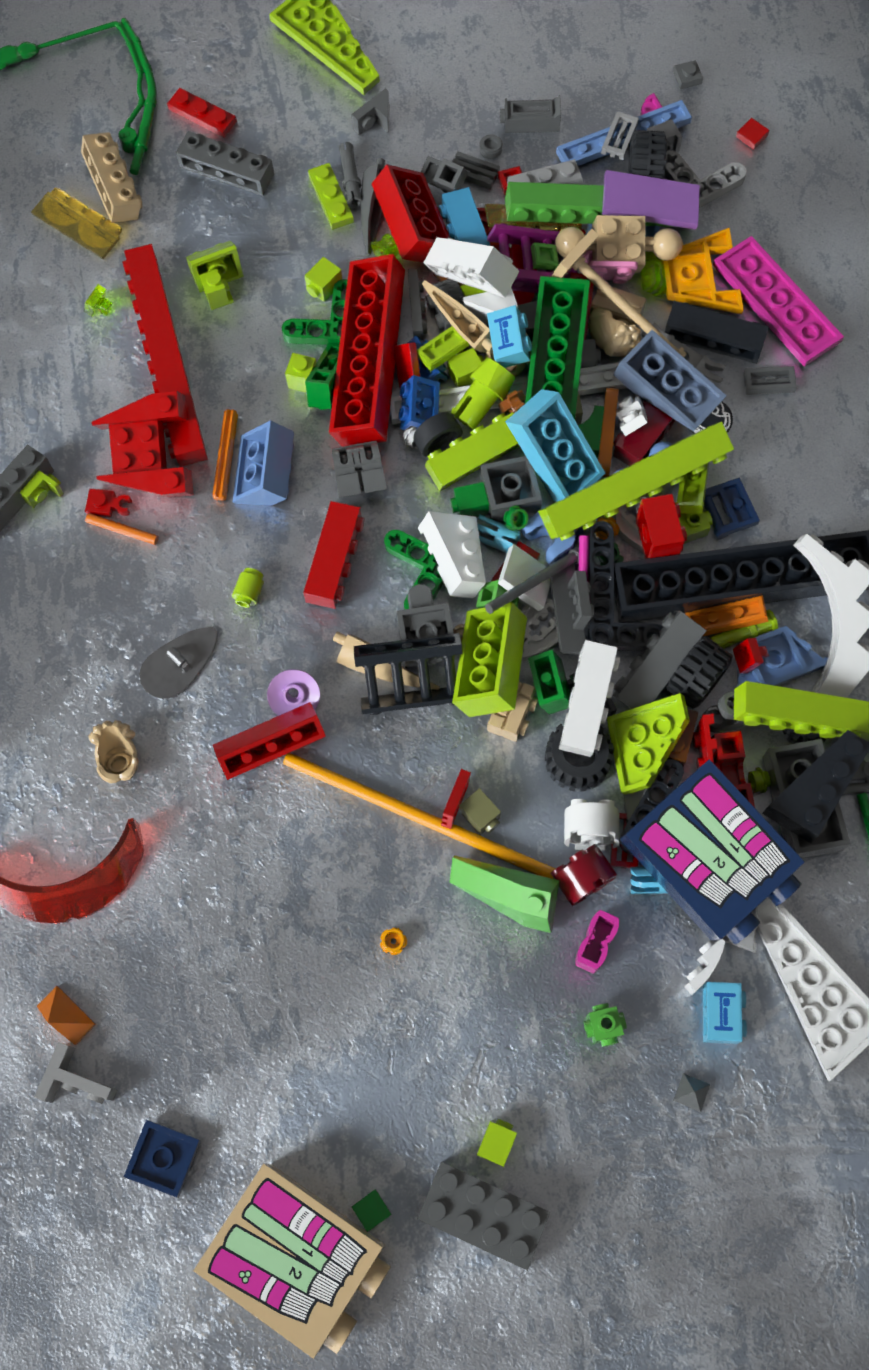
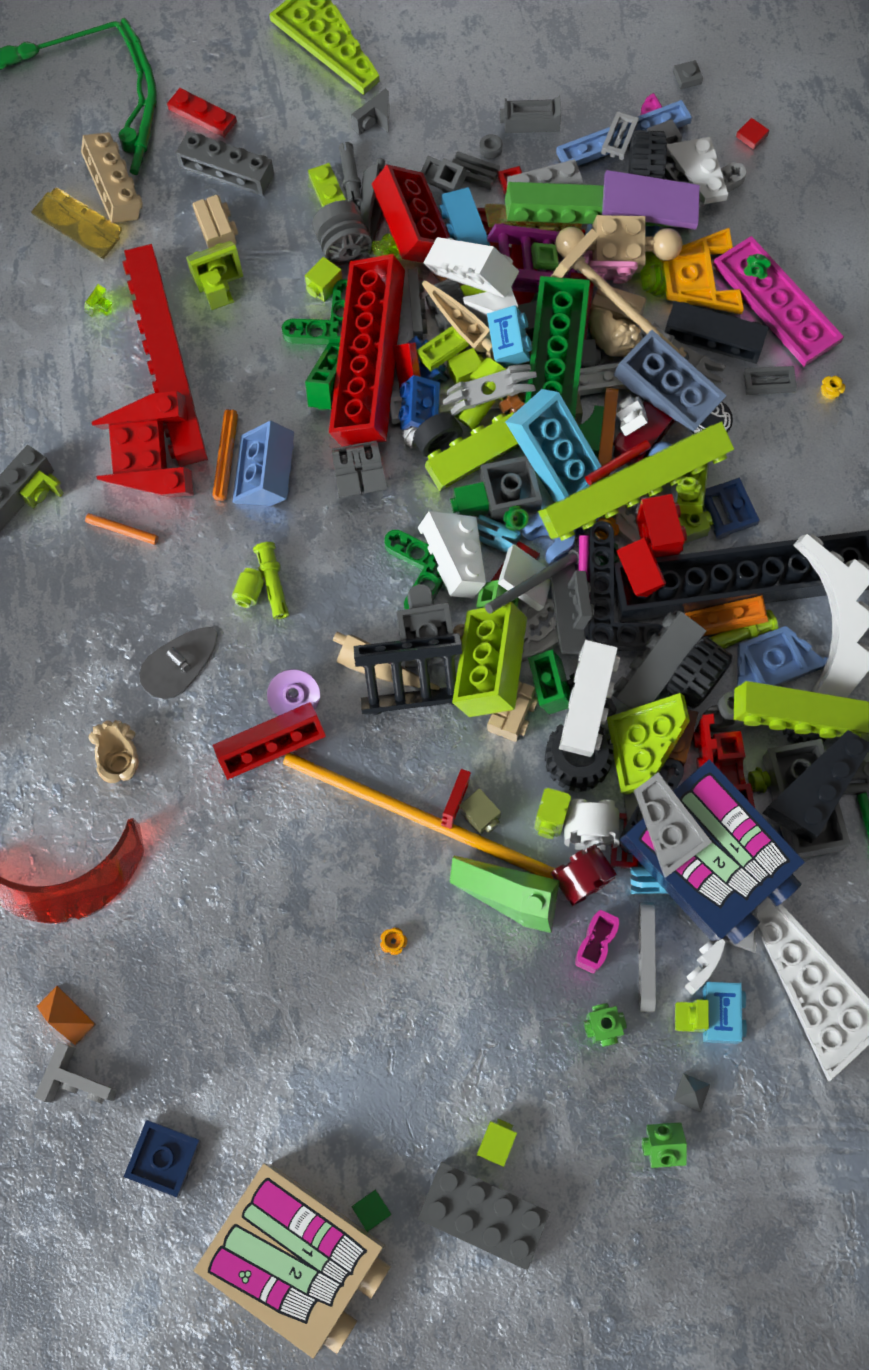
(105, 502): red plate -> none
(214, 221): none -> tan brick
(269, 568): none -> lime pin
(298, 371): lime brick -> none
(333, 555): red brick -> none
(341, 232): none -> dark grey wheel
(505, 385): none -> light grey piece
(551, 813): none -> lime brick
(617, 462): none -> red bar
(641, 567): none -> red slope
(646, 957): none -> light grey beam
(665, 1145): none -> bright green brick
(669, 824): none -> light grey wing
(688, 488): none -> lime plate
(692, 1016): none -> lime bracket
(701, 167): none -> white wing
(749, 655): red tile -> none
(760, 261): none -> green plate
(832, 392): none -> yellow plate

